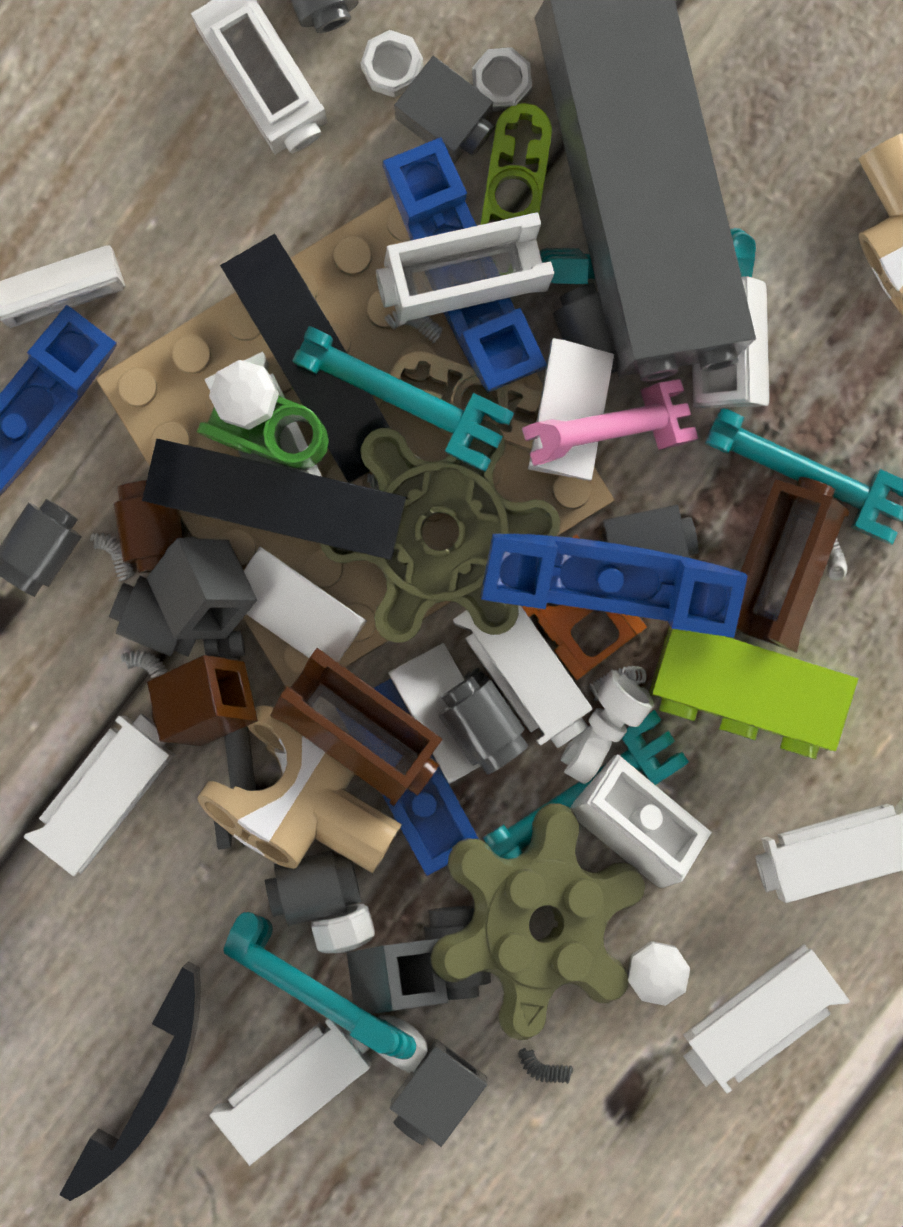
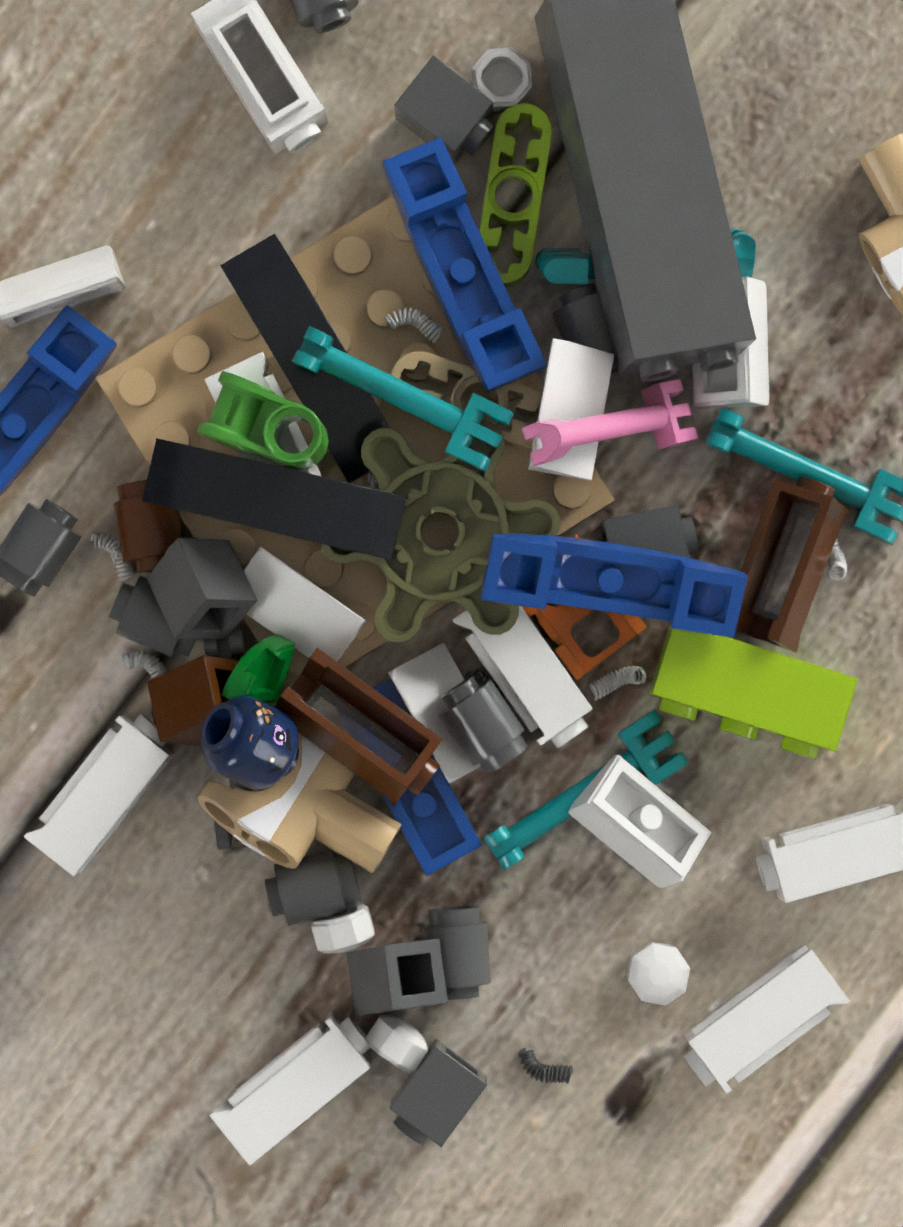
(105, 1152): black slope -> none
(244, 394): white tile -> none
(246, 946): teal hinge -> none
(250, 742): none -> dark blue head
(261, 670): none -> green tile
(391, 63): white tile -> none
(464, 268): white window -> none
(507, 896): olive plate -> none
(623, 704): white piece -> none

